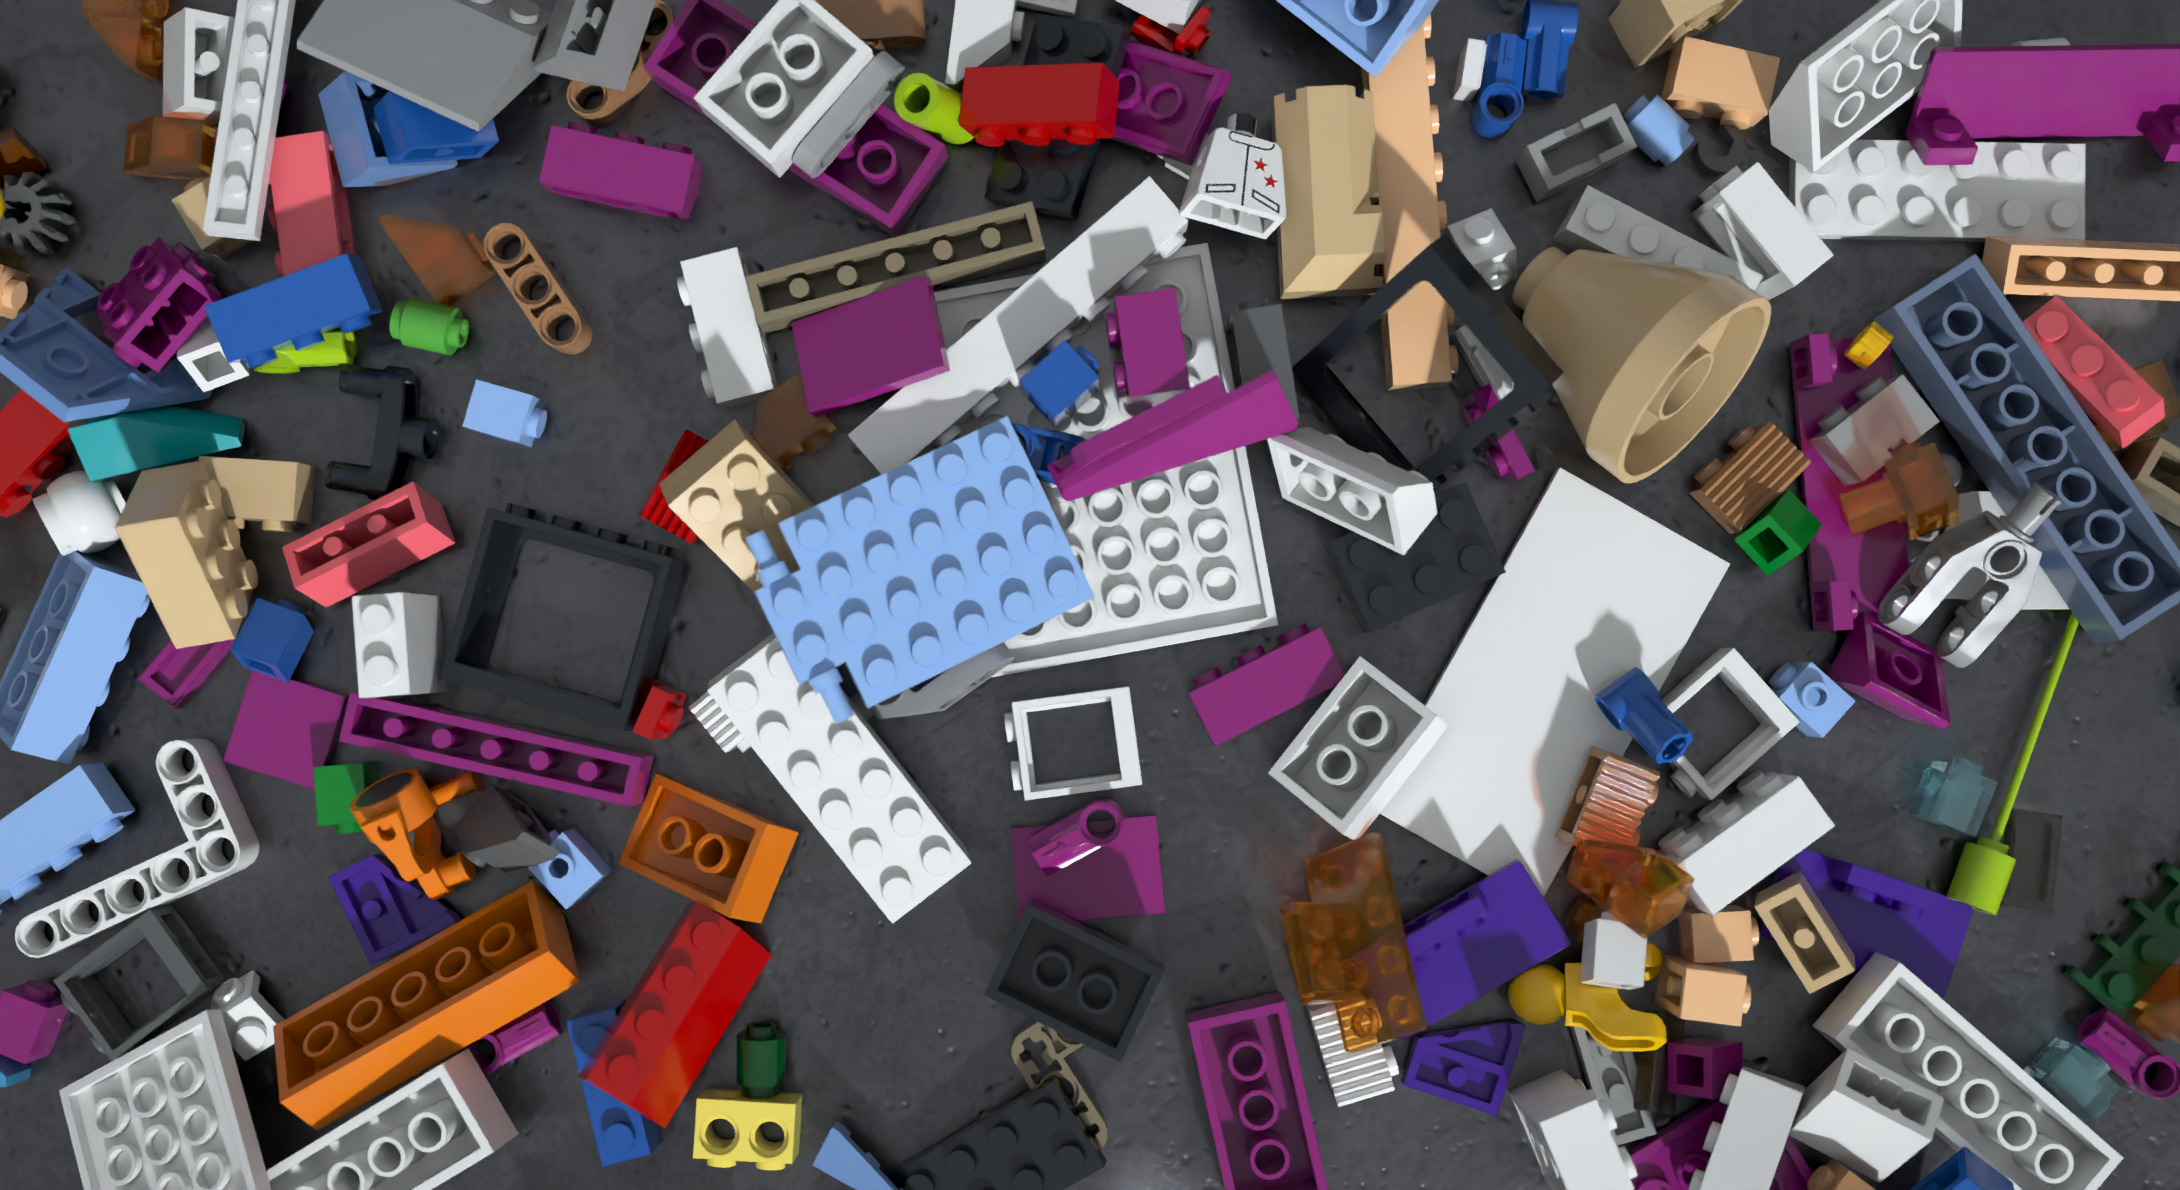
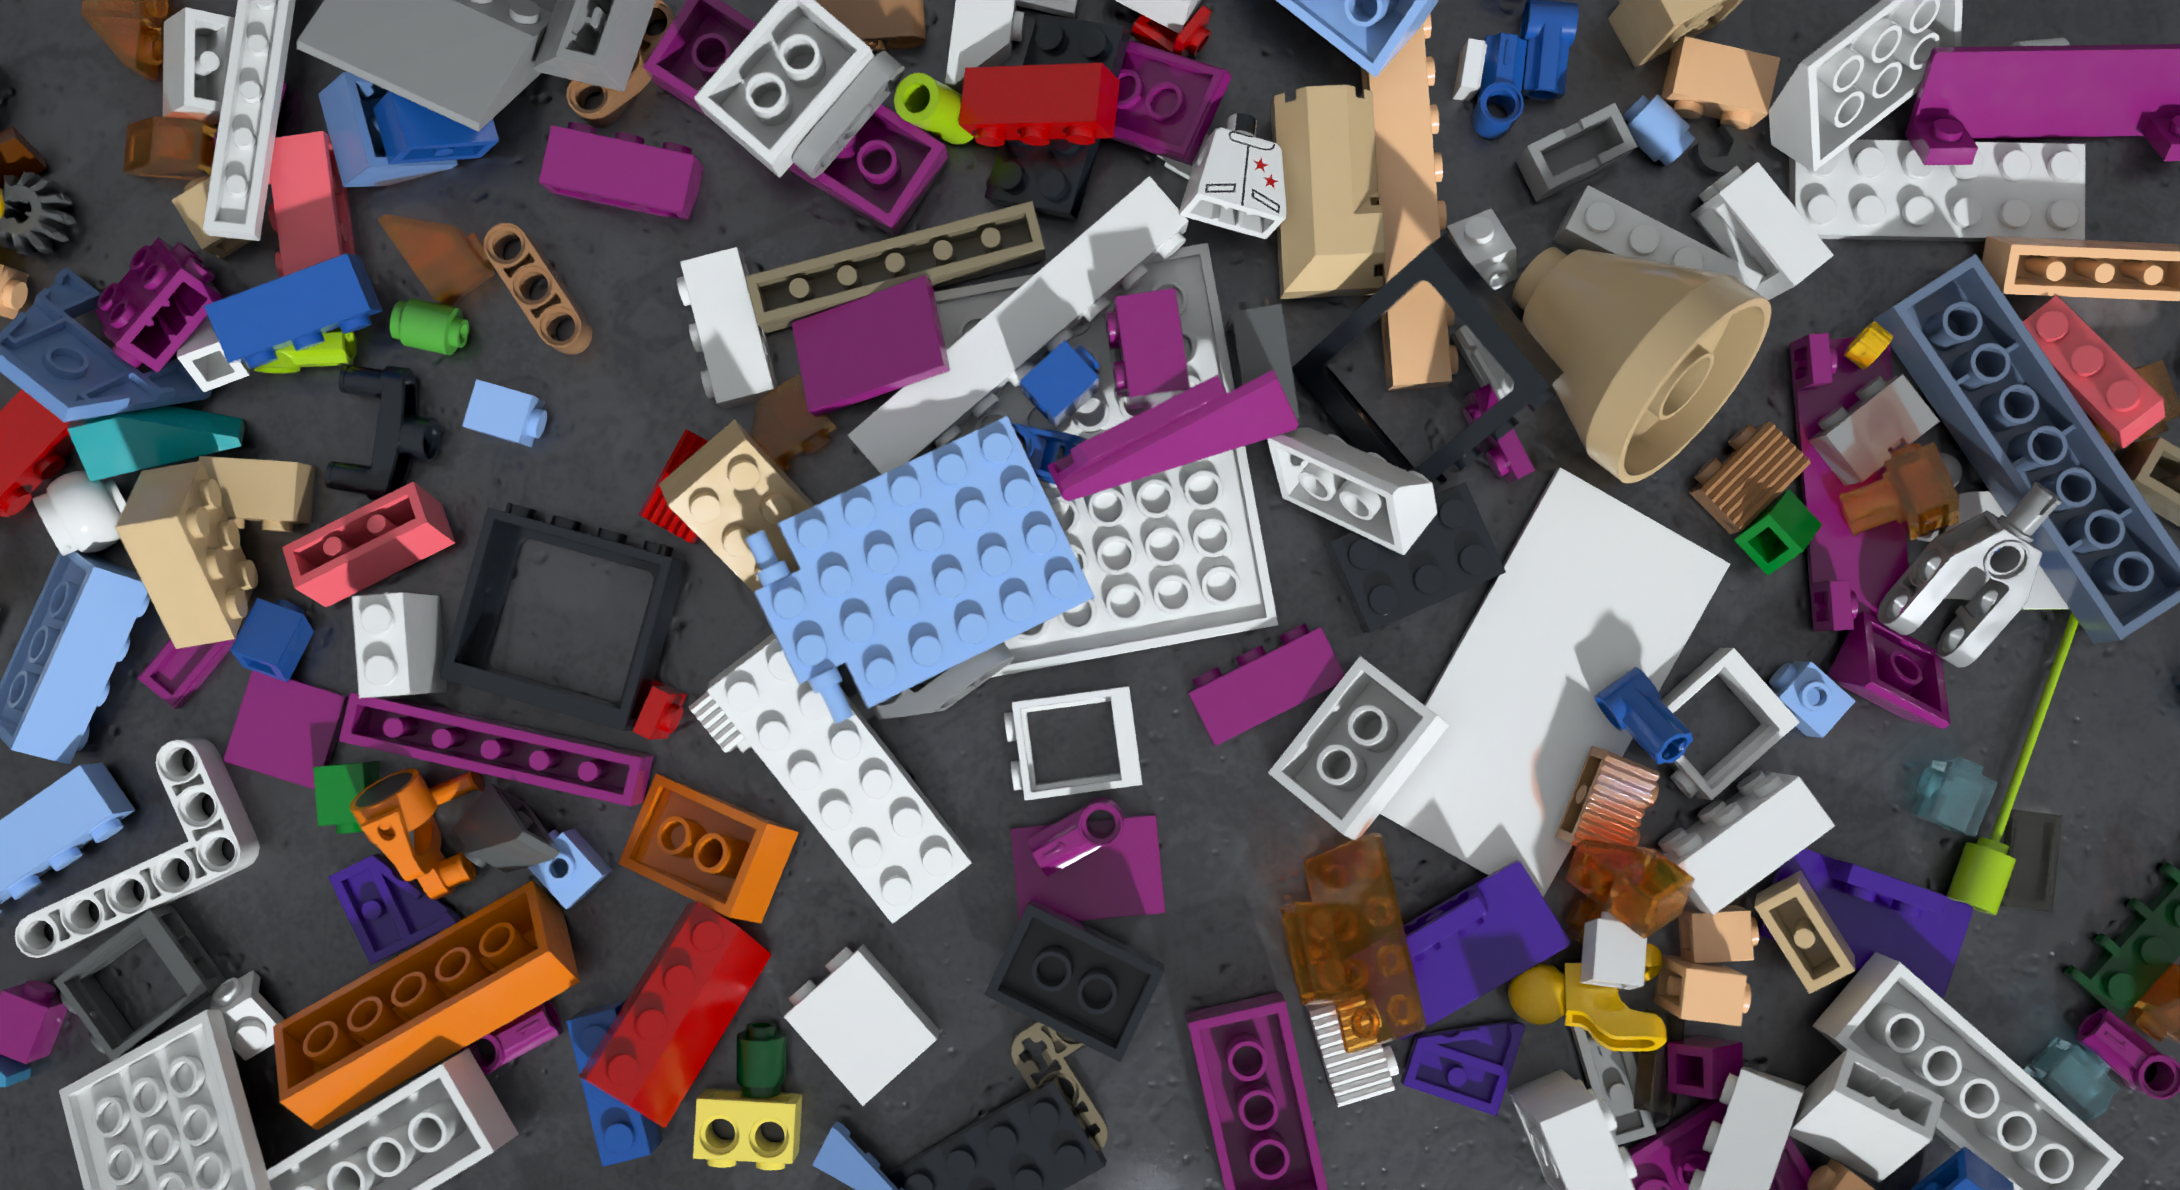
(861, 1022): none -> white brick

